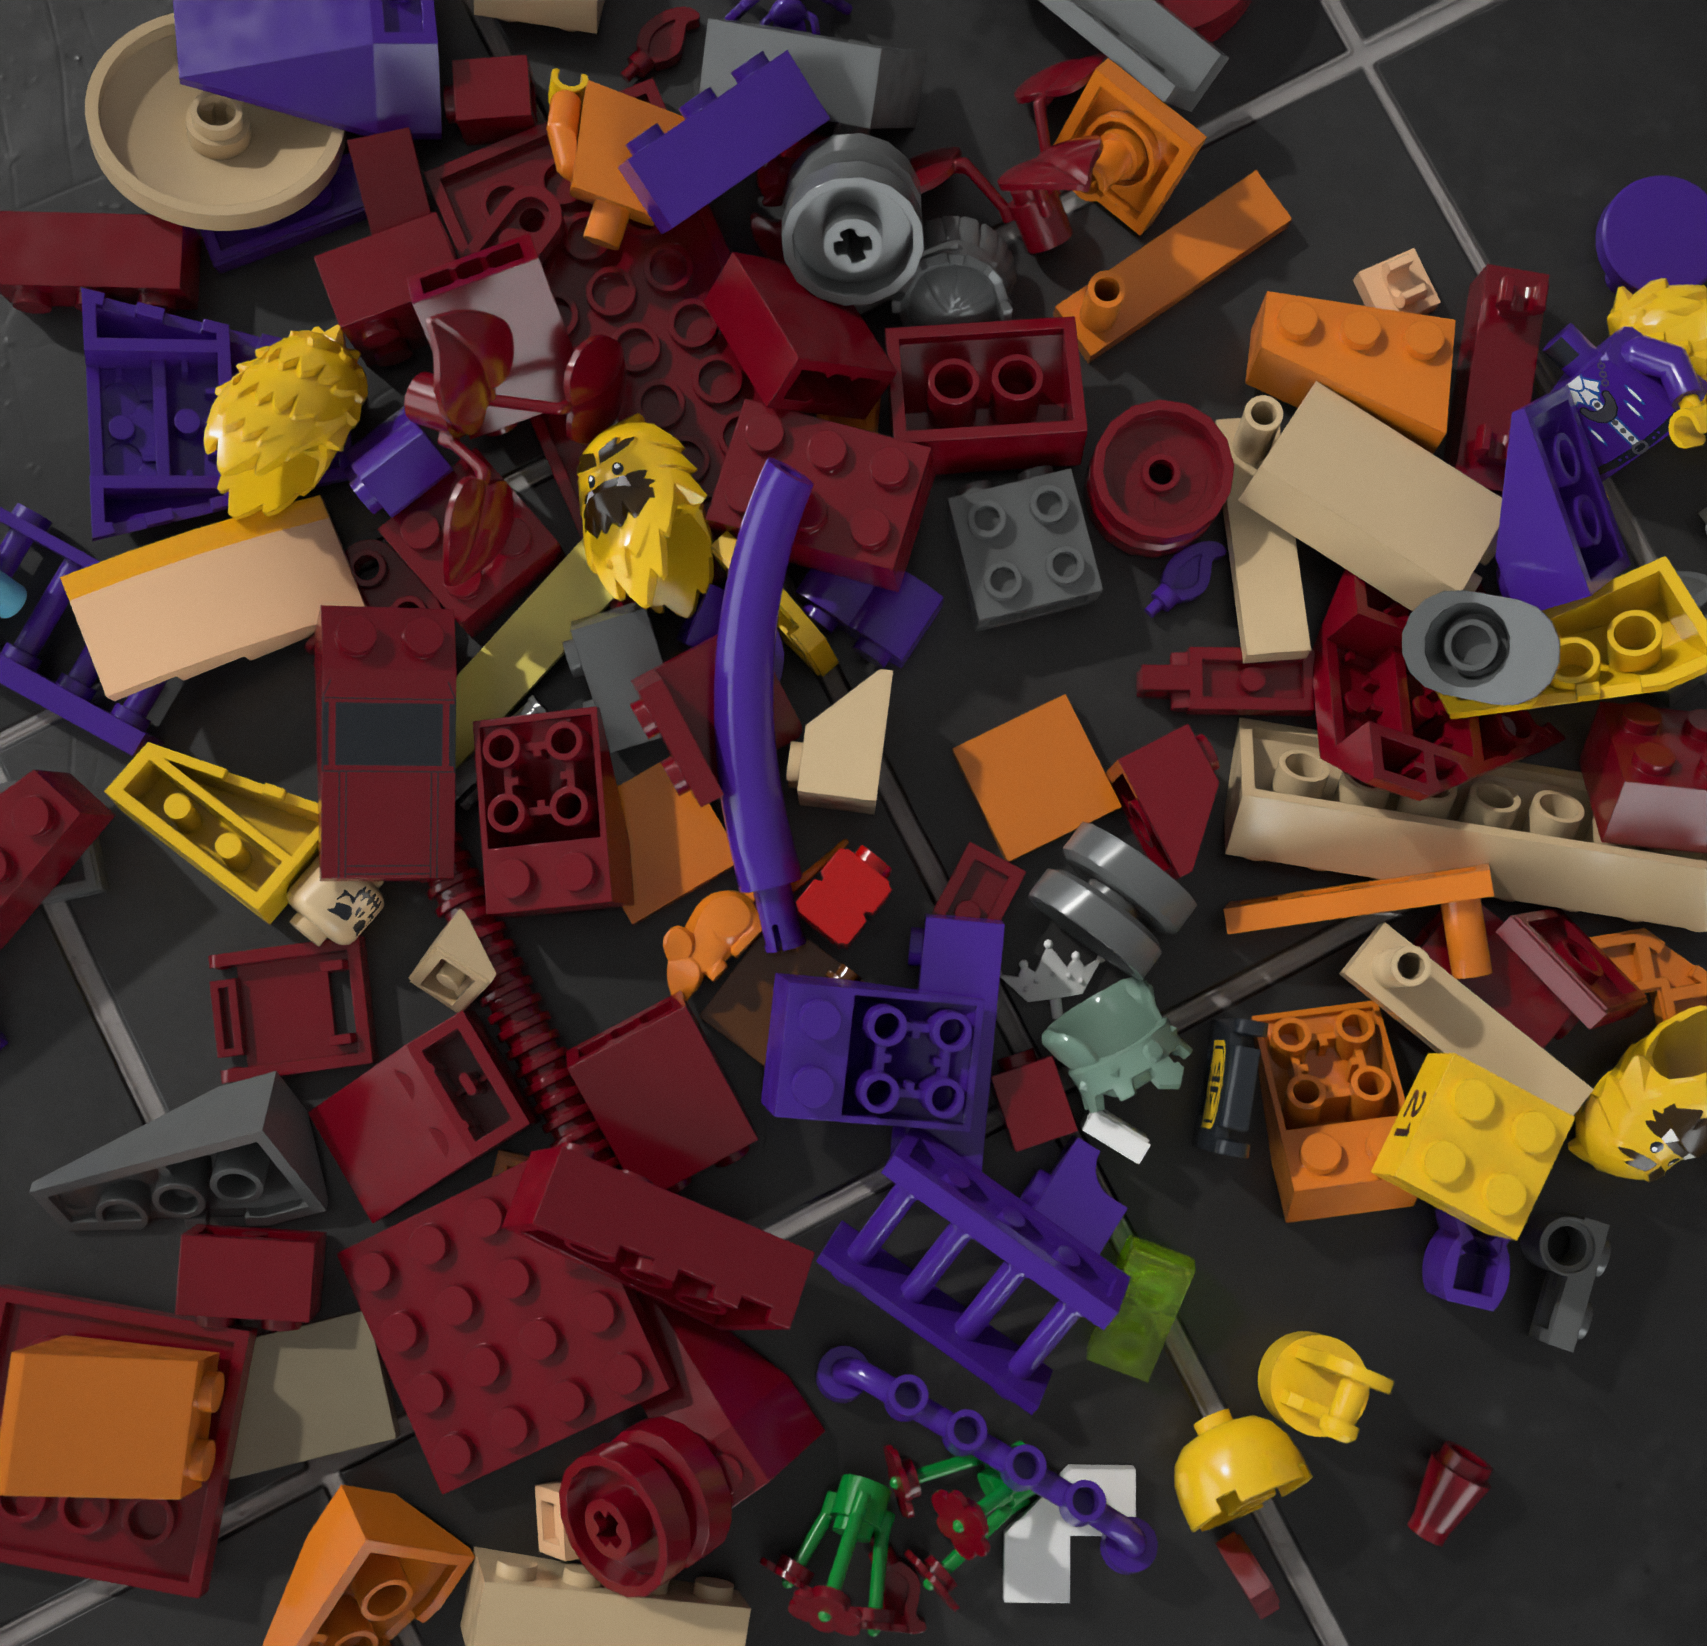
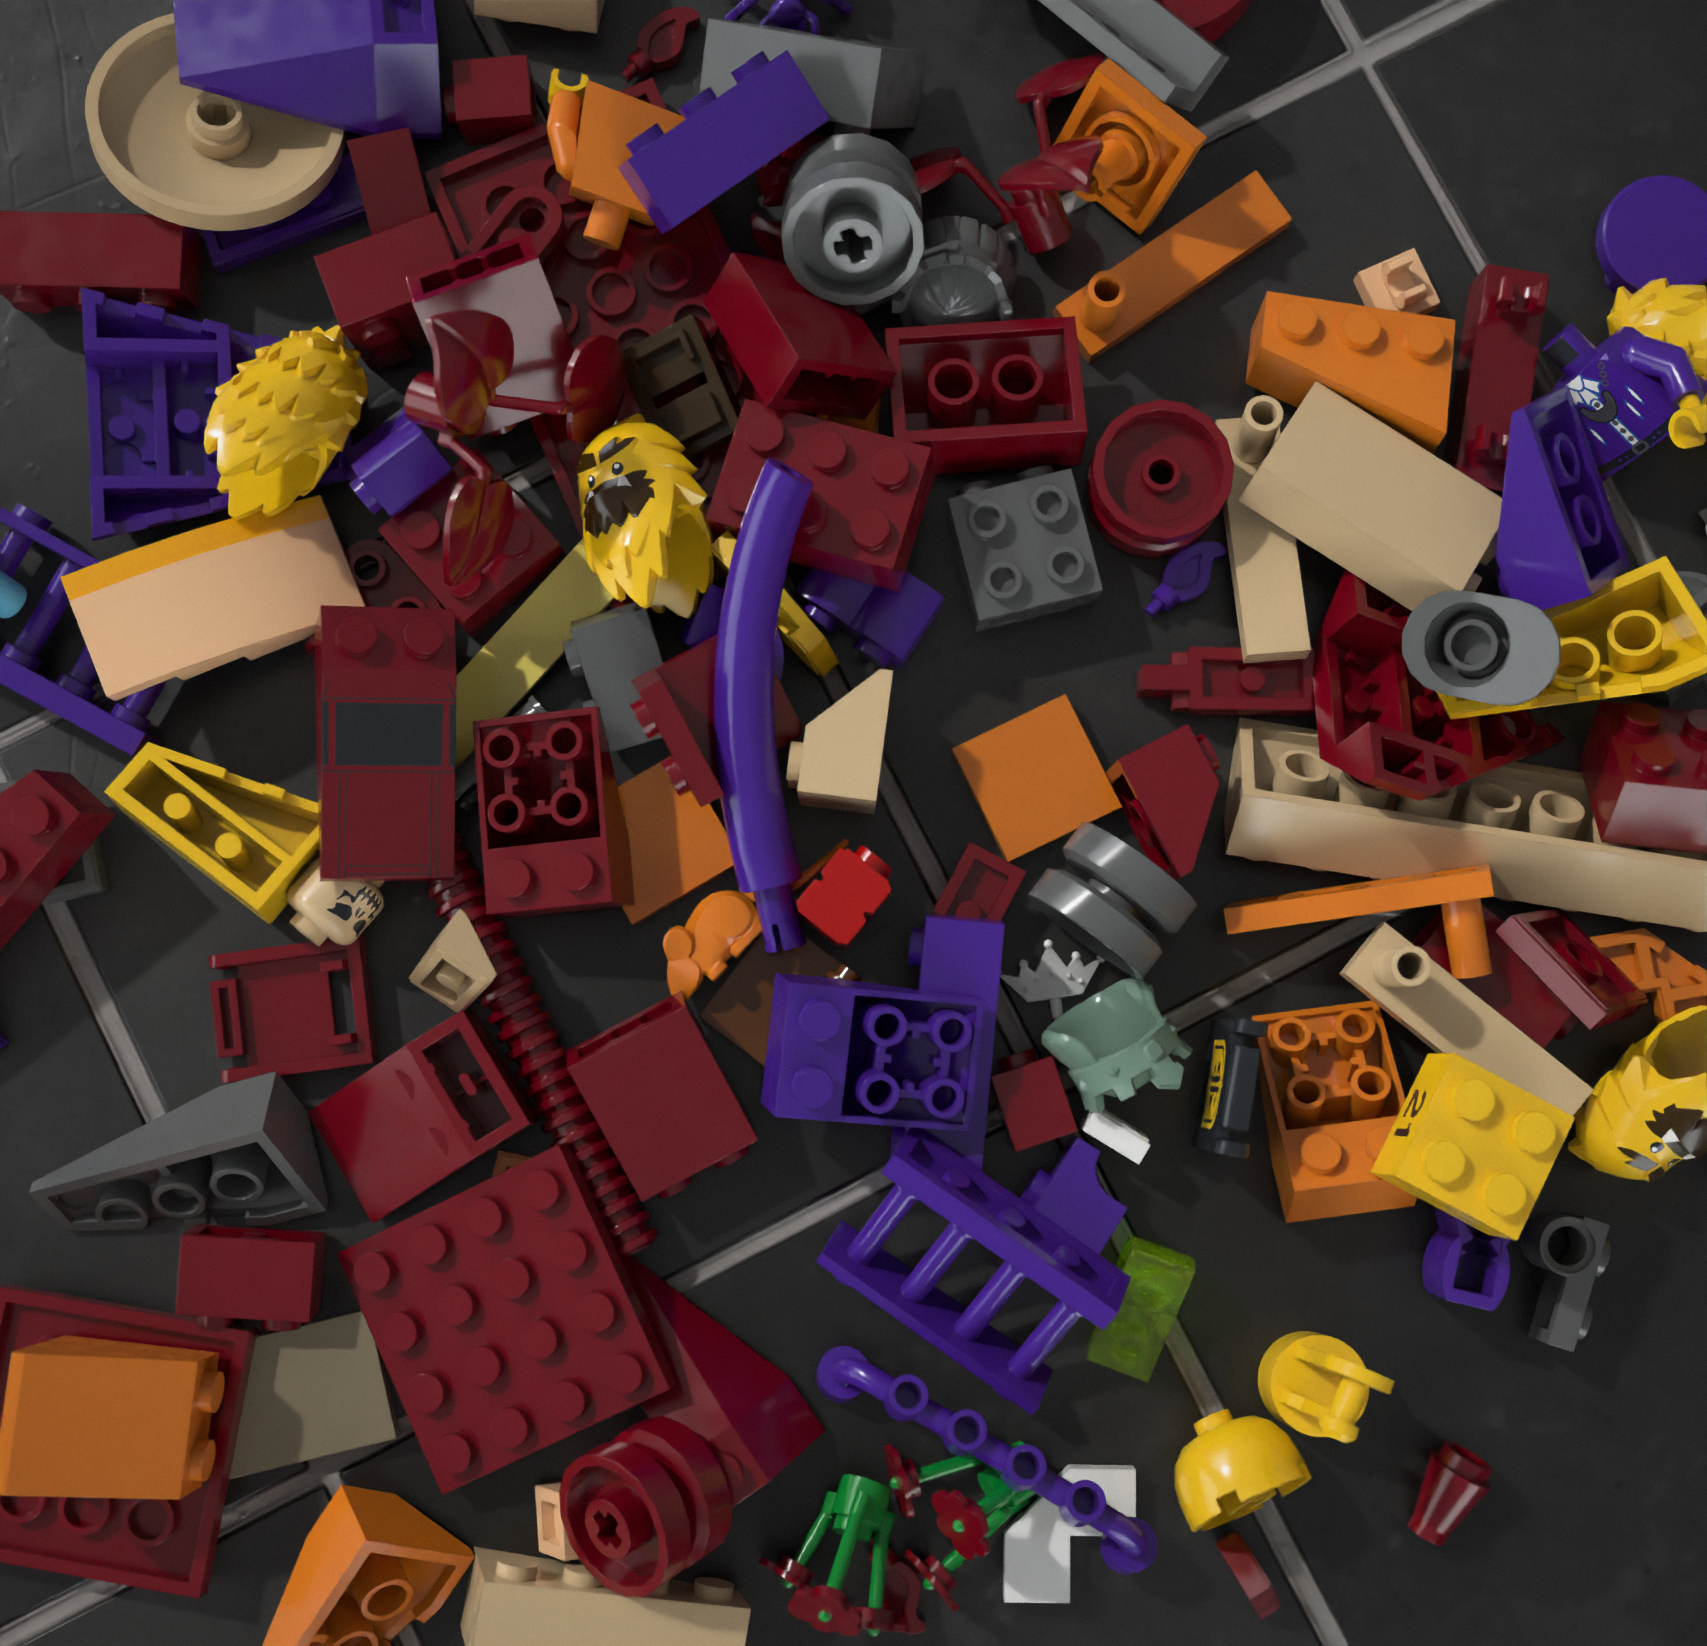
(658, 1241): dark red wedge -> none
(671, 361): none -> dark brown piece

